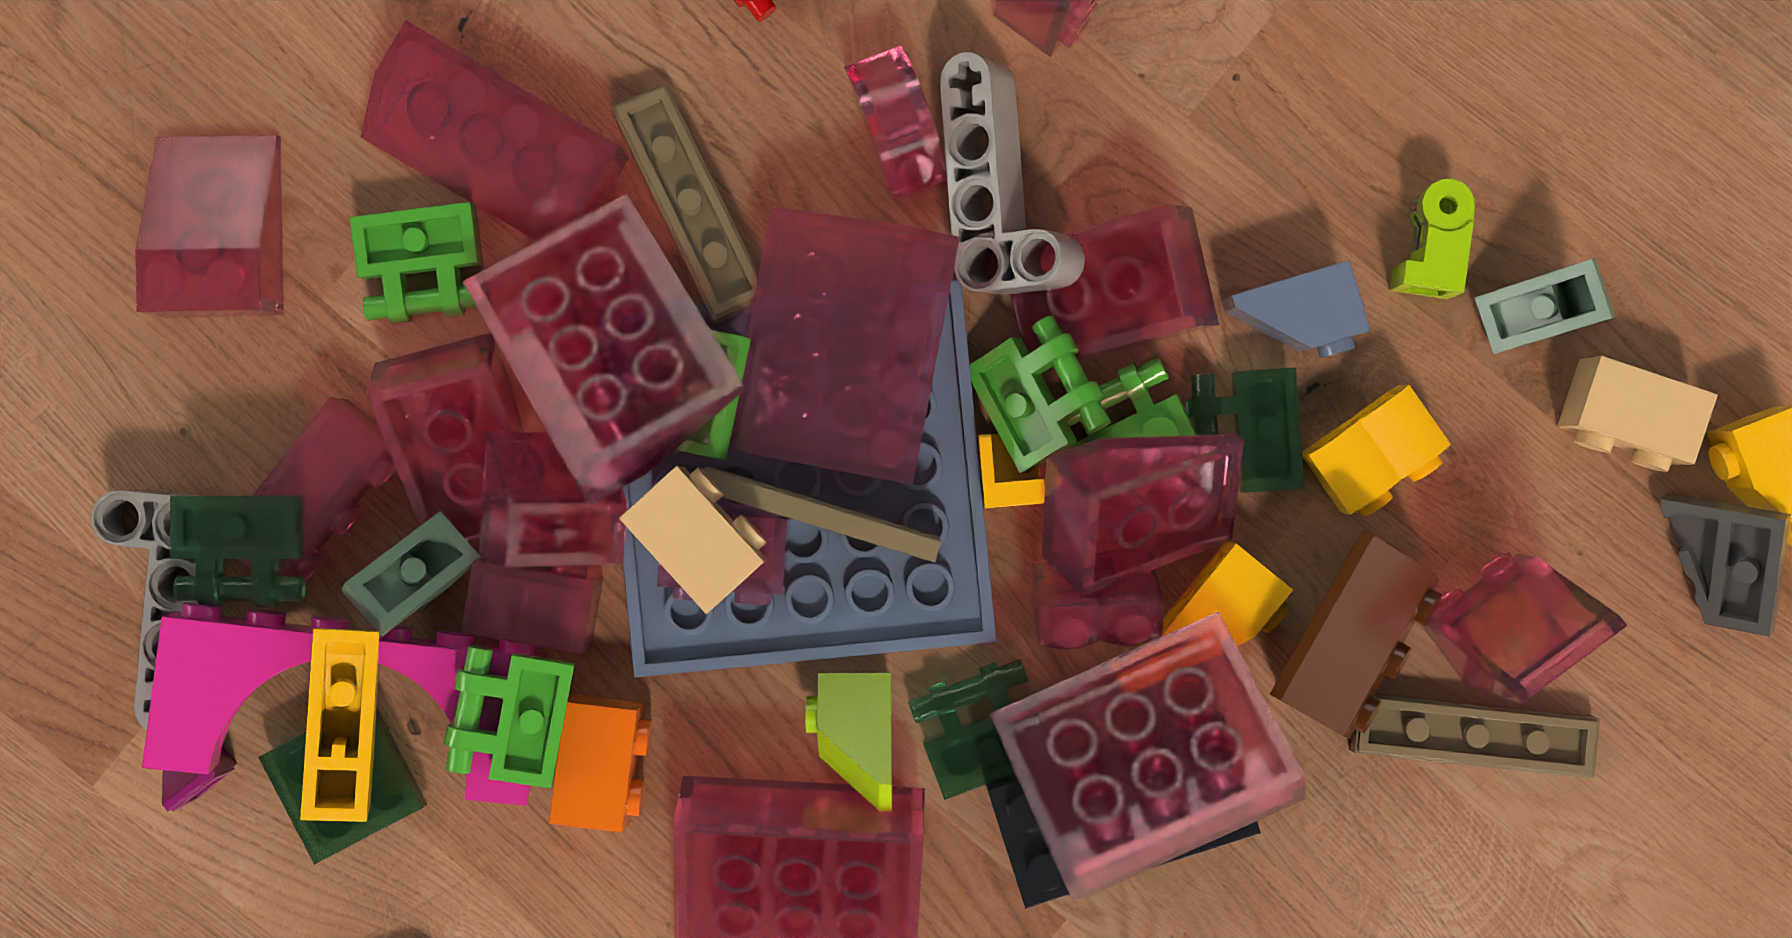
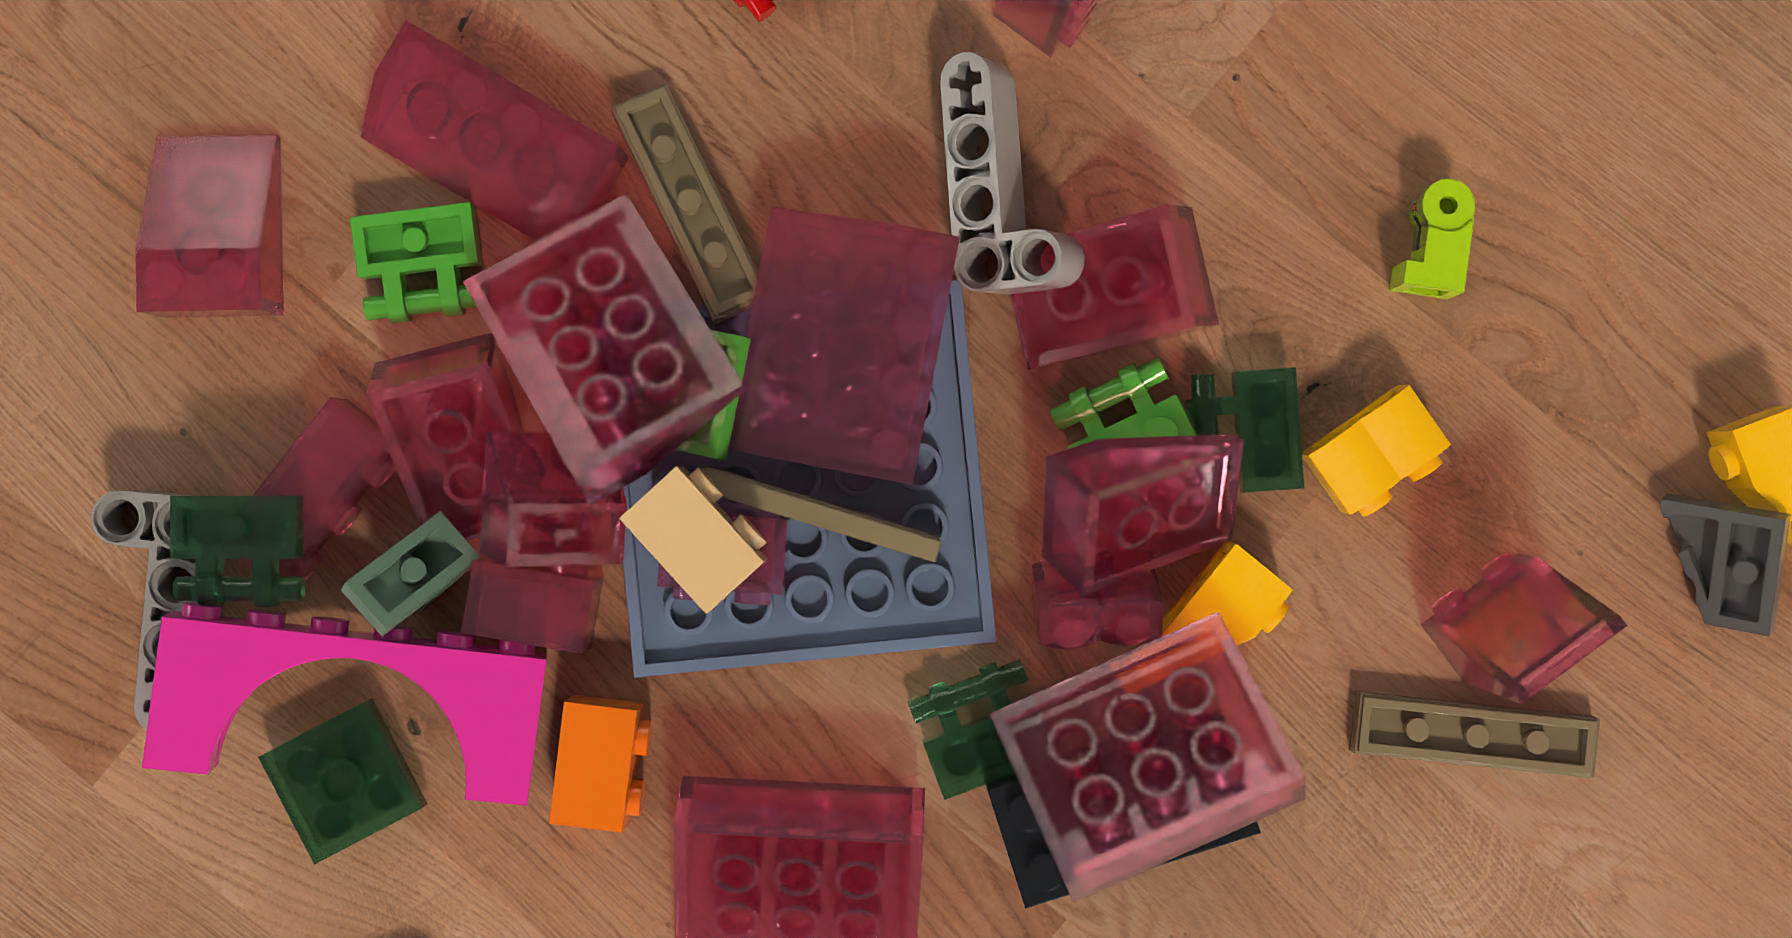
(184, 788): magenta slope -> none
(340, 725): yellow slope -> none
(529, 720): bright green plate -> none
(855, 731): lime slope -> none
(898, 122): clear pink brick -> none
(1000, 478): yellow panel -> none
(1021, 402): bright green plate -> none
(1306, 310): sand blue slope -> none
(1358, 636): reddish brown slope -> none
(1545, 306): sand green slope -> none
(1636, 412): tan brick -> none

